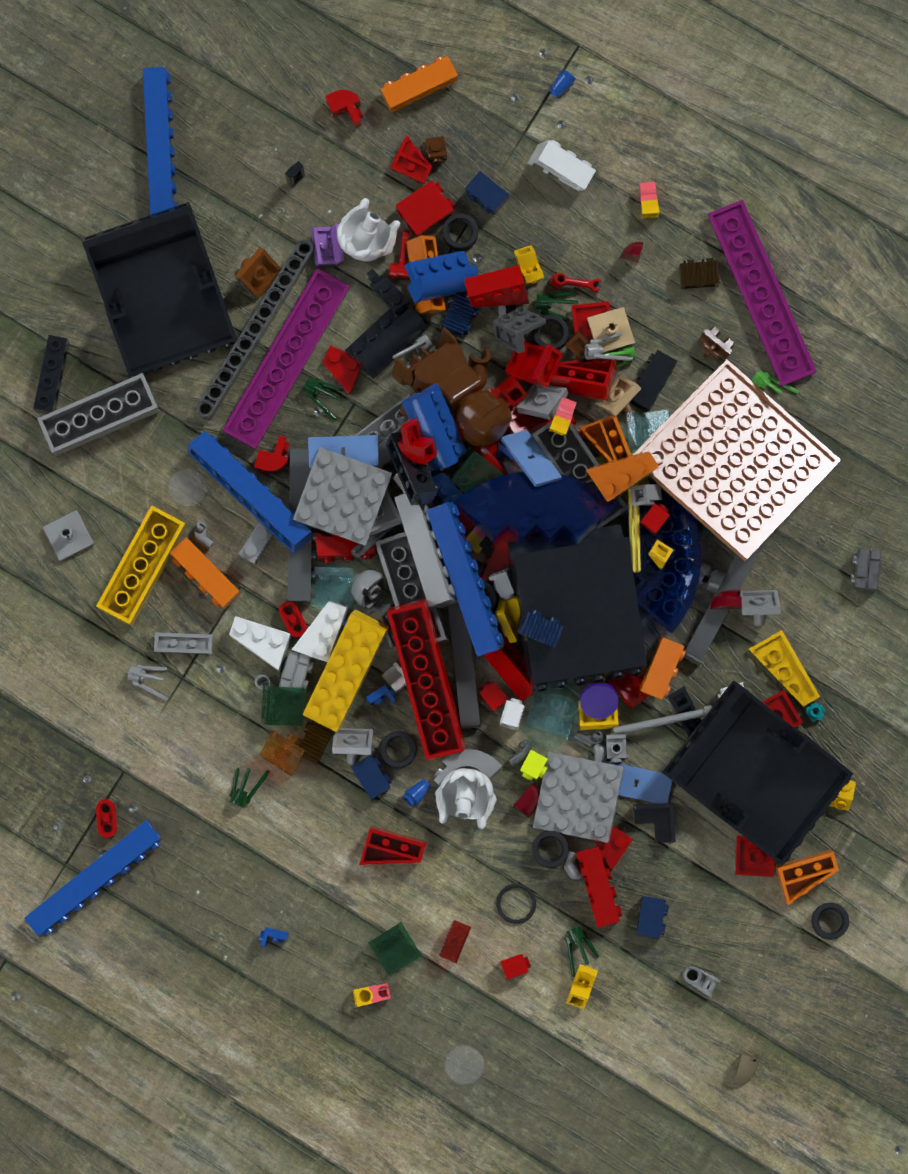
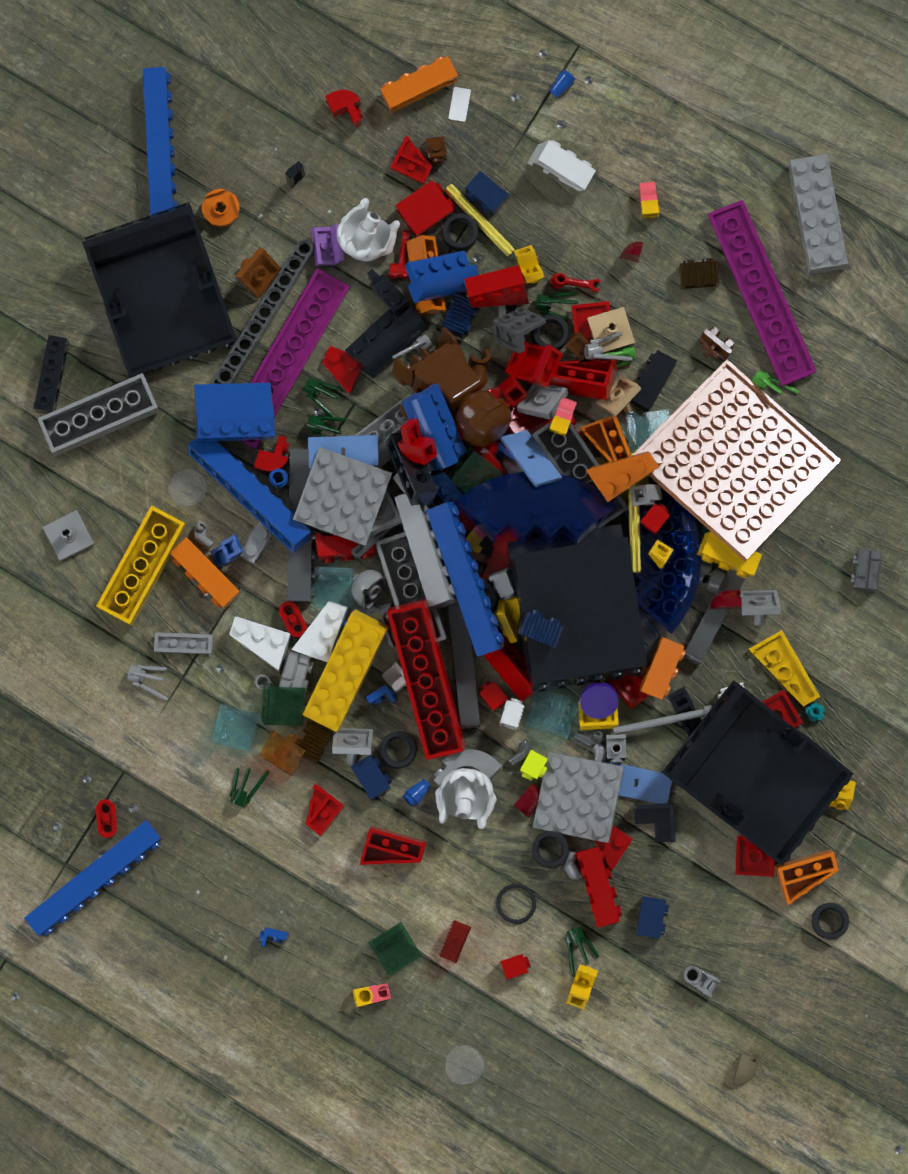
(227, 199): none -> orange plate
(227, 552): none -> blue slope
(234, 412): none -> blue slope
(235, 728): none -> clear light blue bracket
(278, 473): none -> blue cone
(317, 424): none -> dark green plant
(322, 810): none -> red wing
(459, 104): none -> white sticker
(480, 220): none -> light yellow axle
(714, 550): none -> yellow brick
(817, 214): none -> light grey brick

